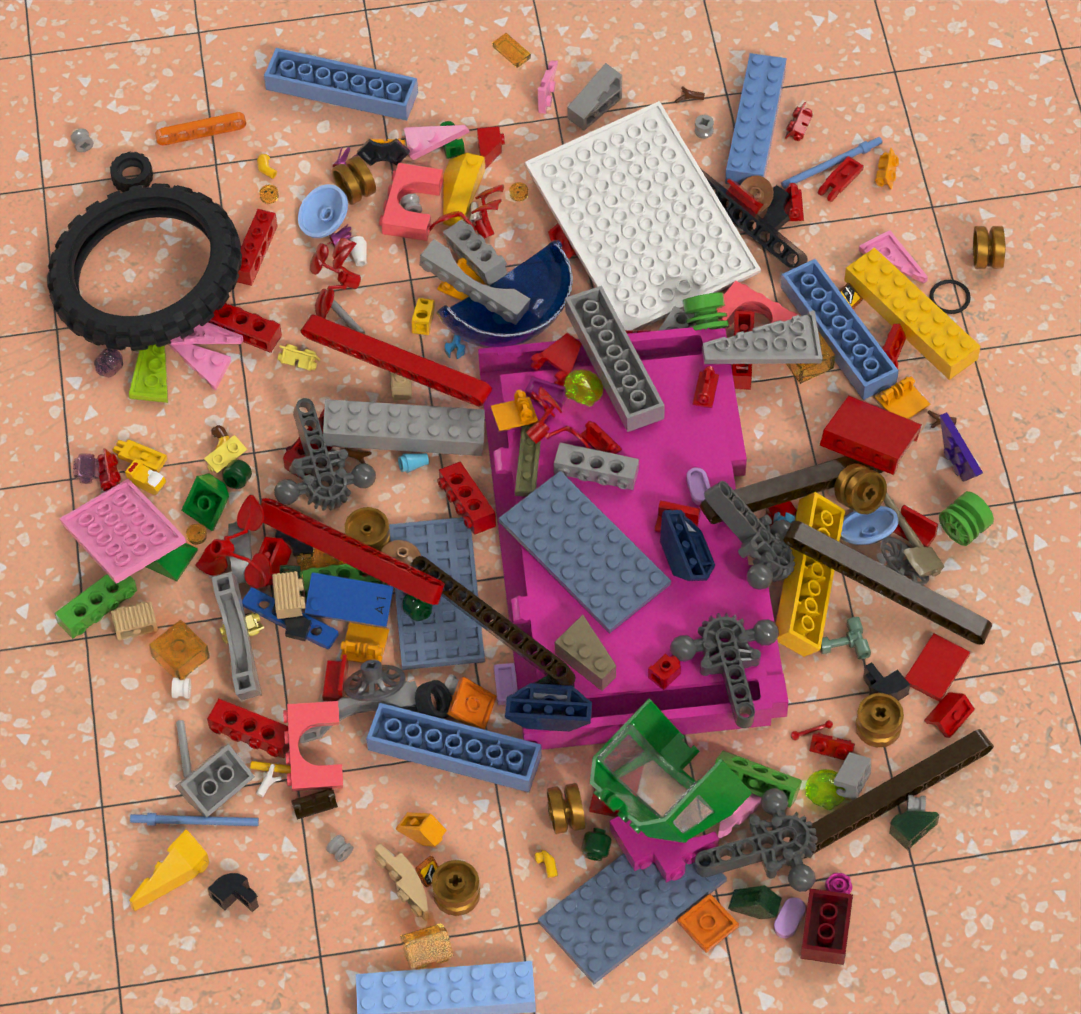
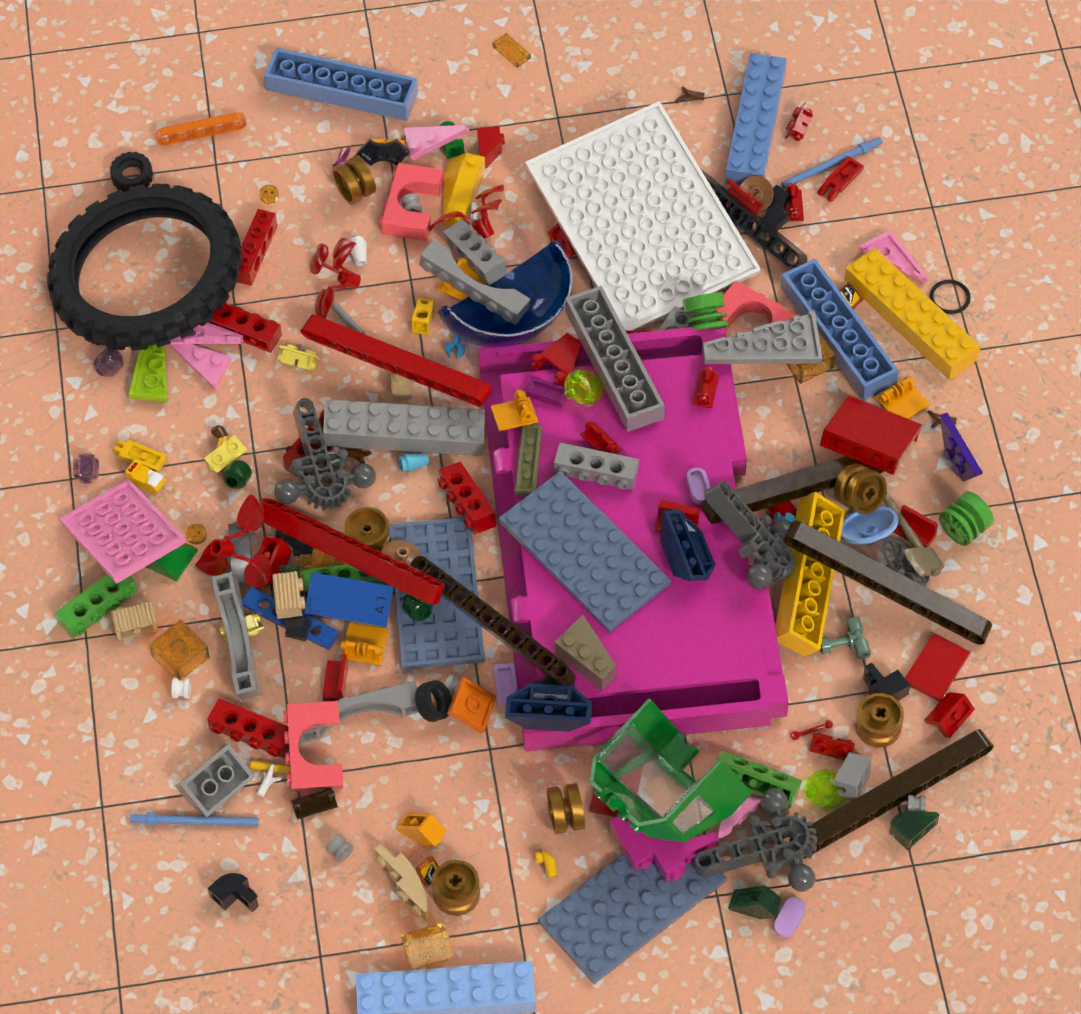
(82, 140): light grey wheel -> none
(108, 464): red hinge -> none
(181, 865): yellow wedge -> none
(184, 752): light grey bar -> none
(206, 500): green slope -> none
(263, 166): yellow arm -> none
(322, 211): light blue dish -> none
(343, 233): flat silver piece -> none
(371, 675): flat silver wheel -> none
(454, 747): medium blue brick -> none
(518, 191): clear yellow tile -> none
(539, 429): red plant -> none
(547, 86): bright pink wing -> none
(596, 97): light grey wedge -> none
(596, 844): dark green head -> none
(665, 676): red brick -> none
(700, 129): light grey wheel -> none
(708, 923): orange plate -> none
(743, 372): red brick -> none
(764, 633): dark grey piece -> none
(826, 926): dark red brick -> none
(839, 879): dark pink plate -> none
(888, 162): light orange hinge -> none
(894, 343): red hinge -> none
(989, 247): pearl gold wheel -> none

